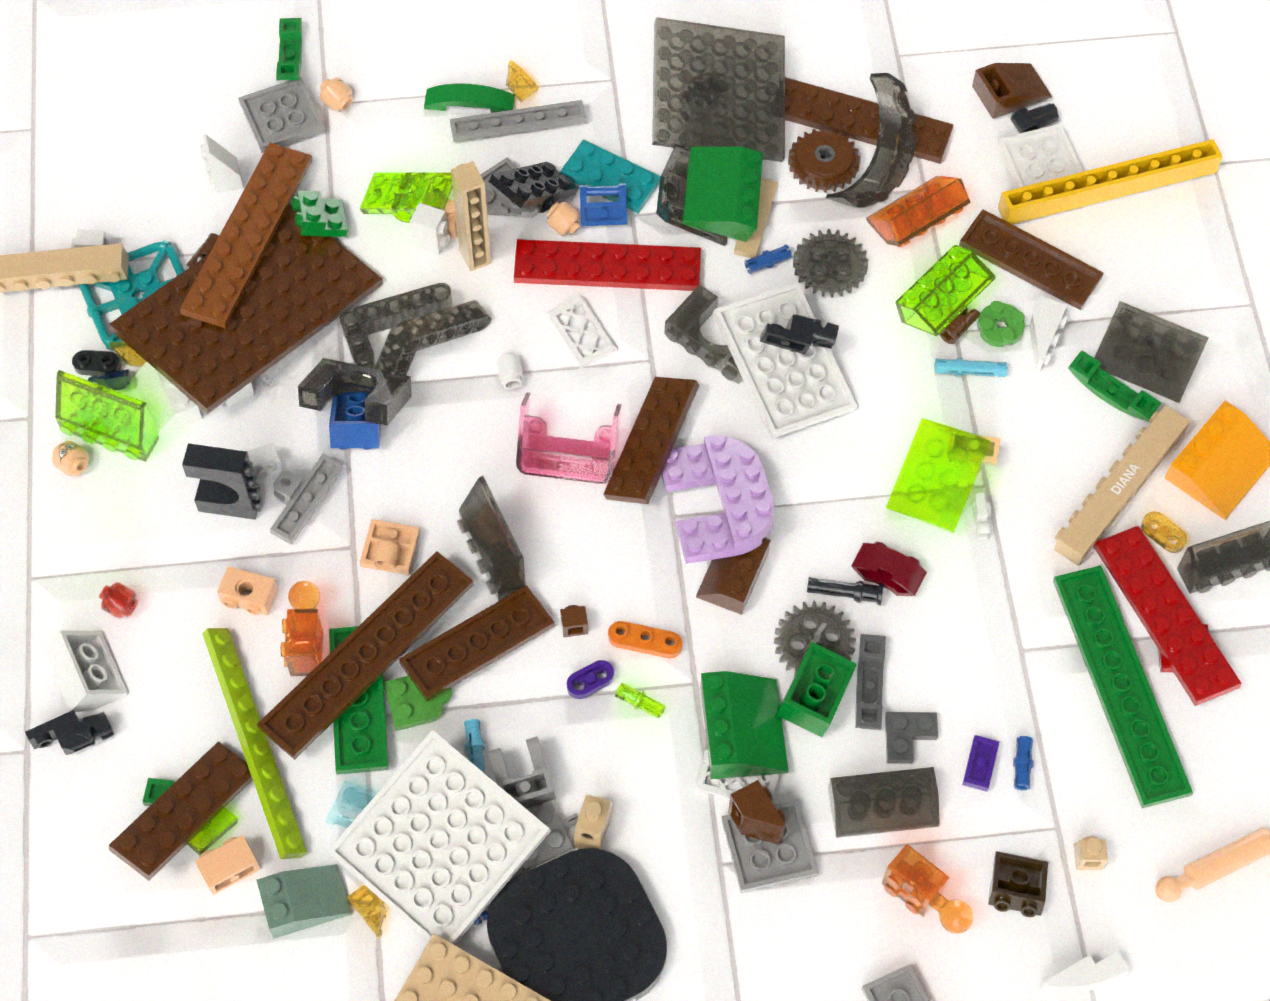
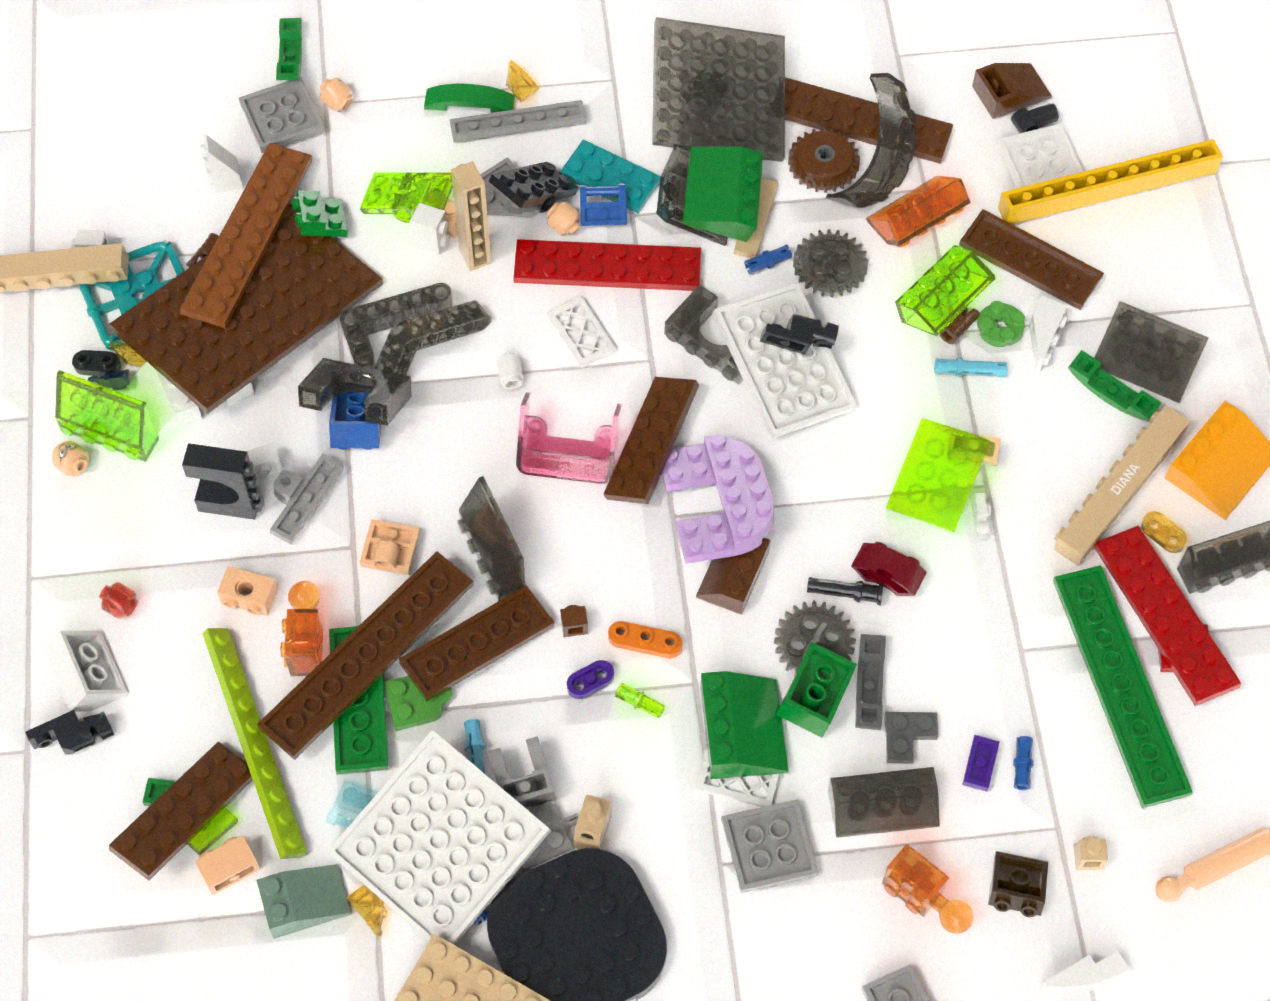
(756, 814): reddish brown slope -> none

